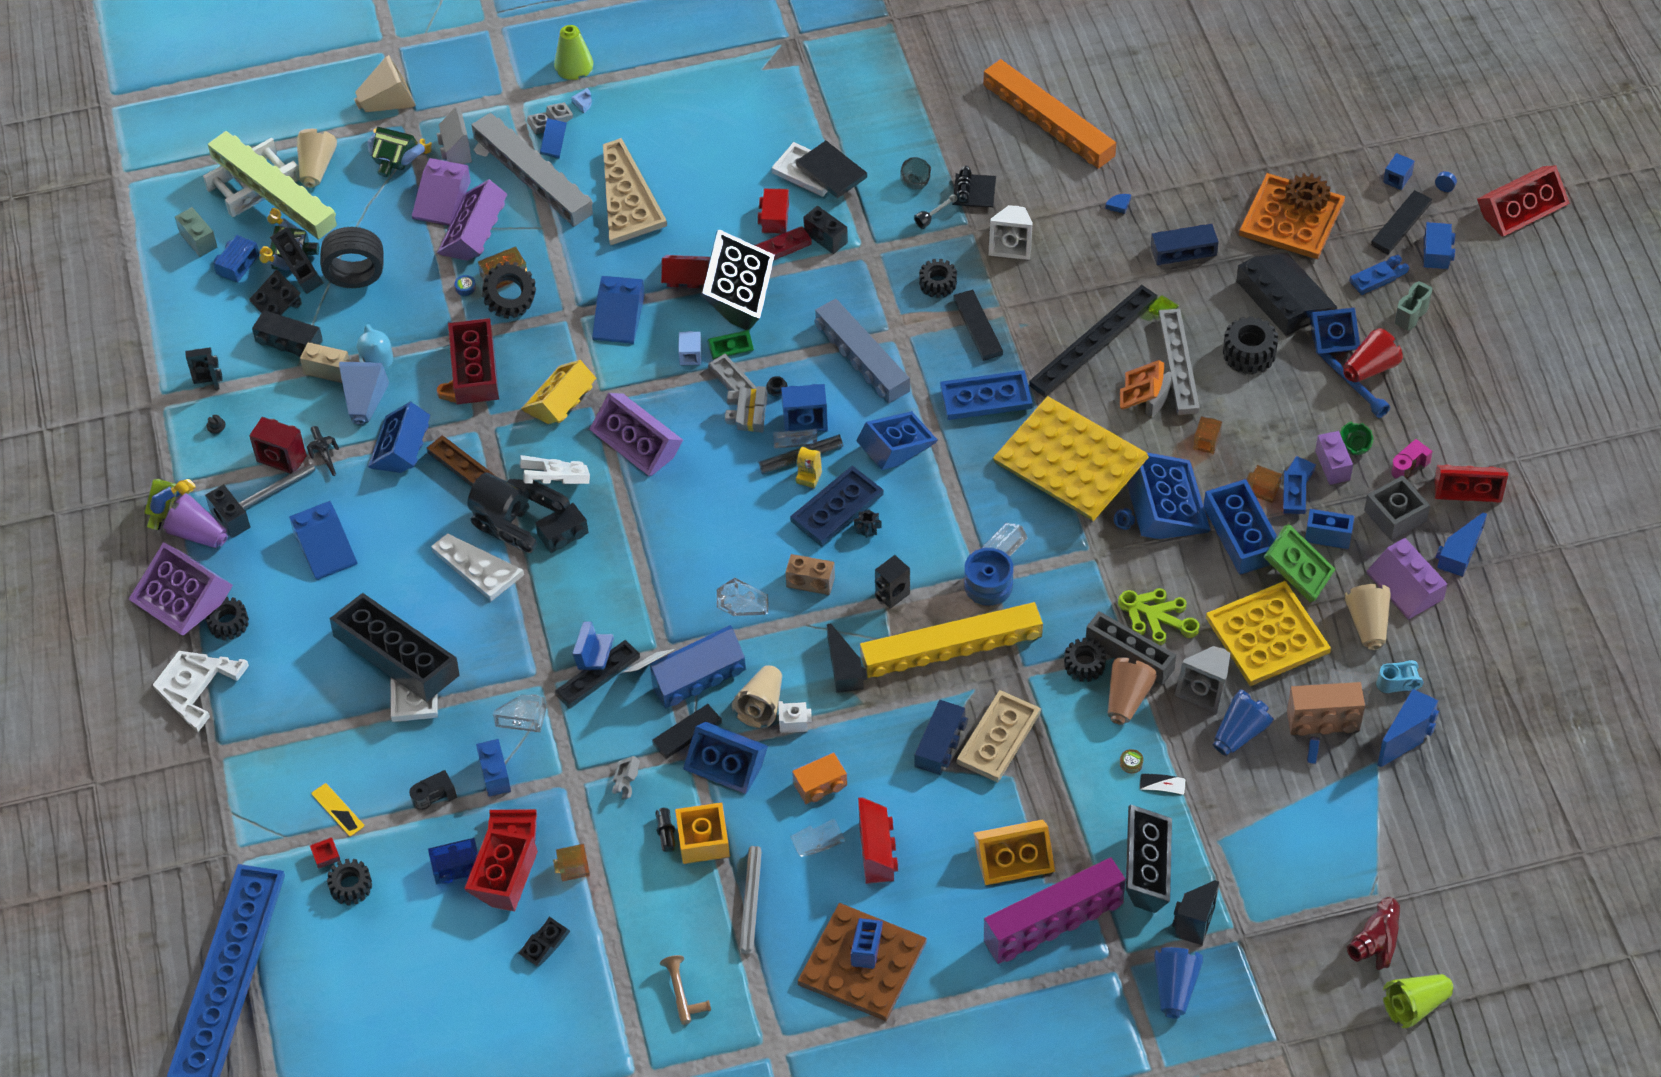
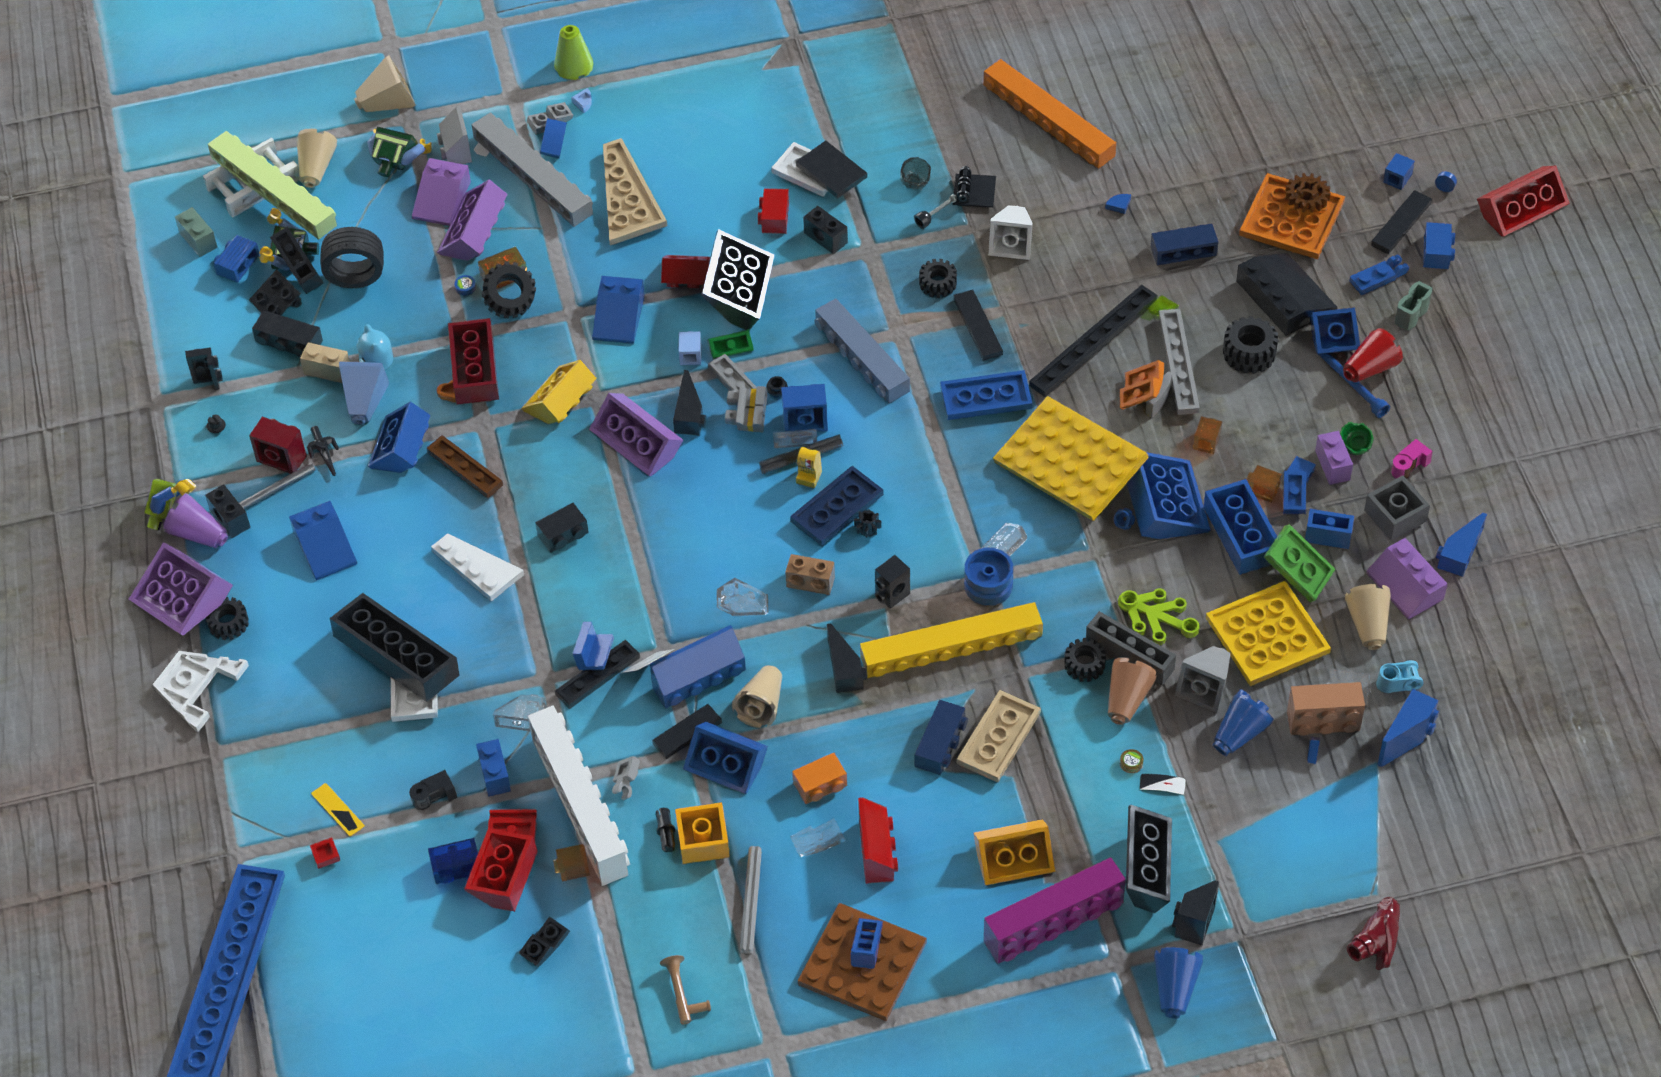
(349, 893): black tyre -> none
(499, 501): black piece -> none
(554, 469): white wing -> none
(578, 795): none -> white brick
(688, 413): none -> black slope
(786, 243): dark red plate -> none
(793, 717): white brick -> none
(895, 439): blue slope -> none
(1415, 997): lime cone -> none
(1470, 483): red slope -> none

